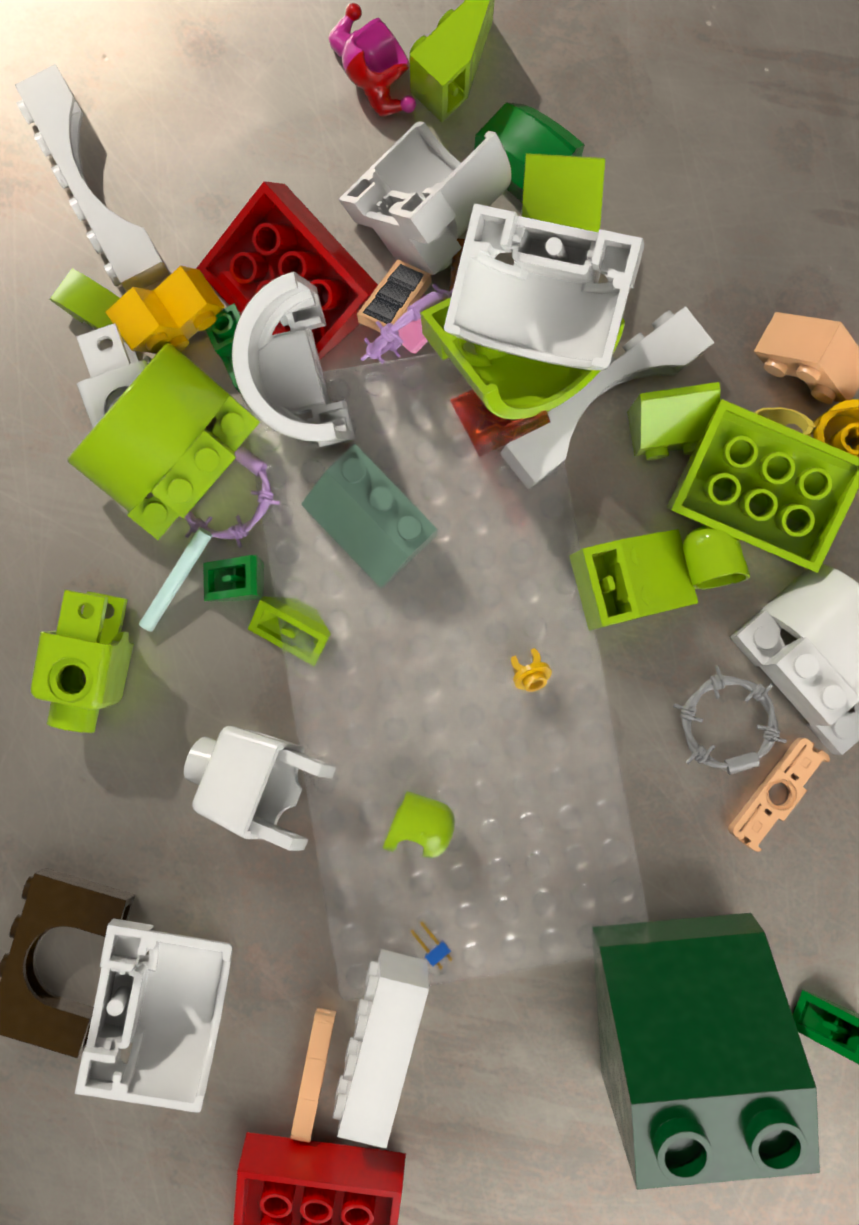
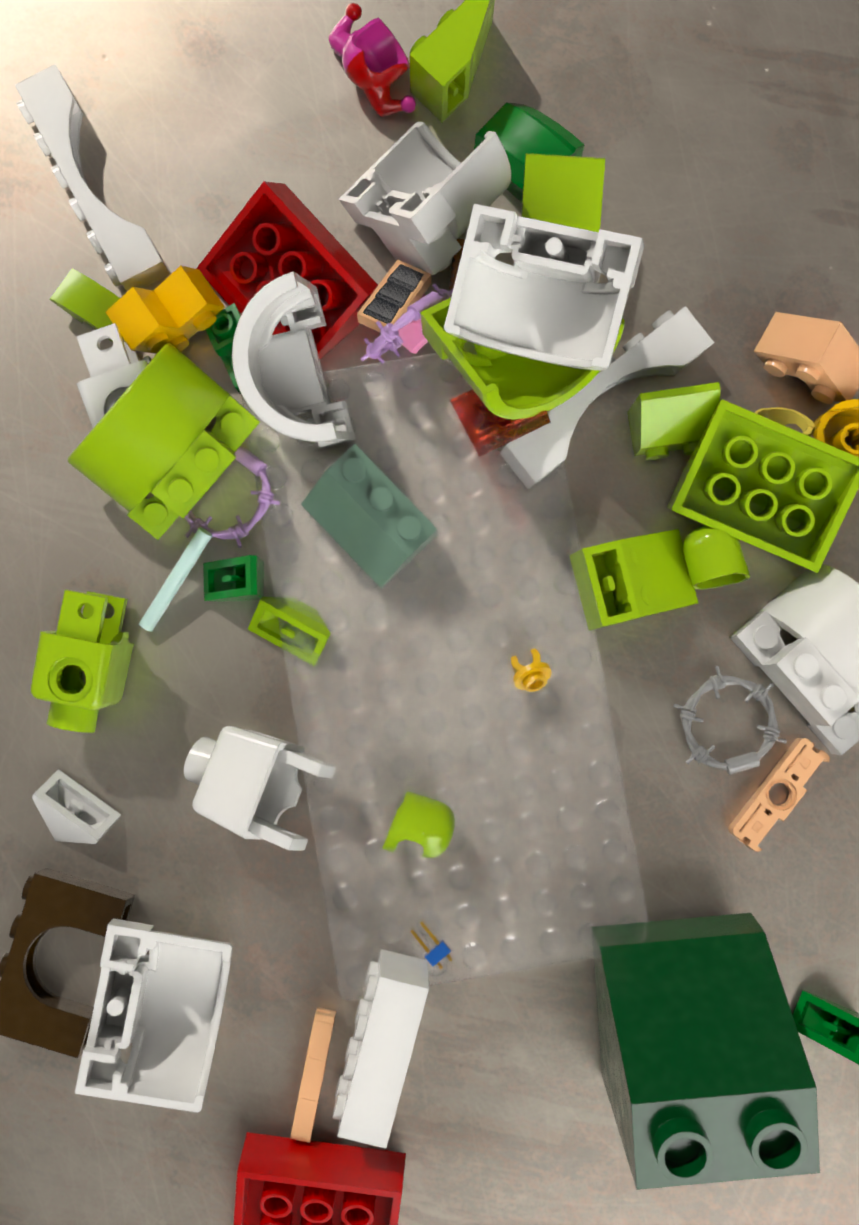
(73, 811): none -> white slope

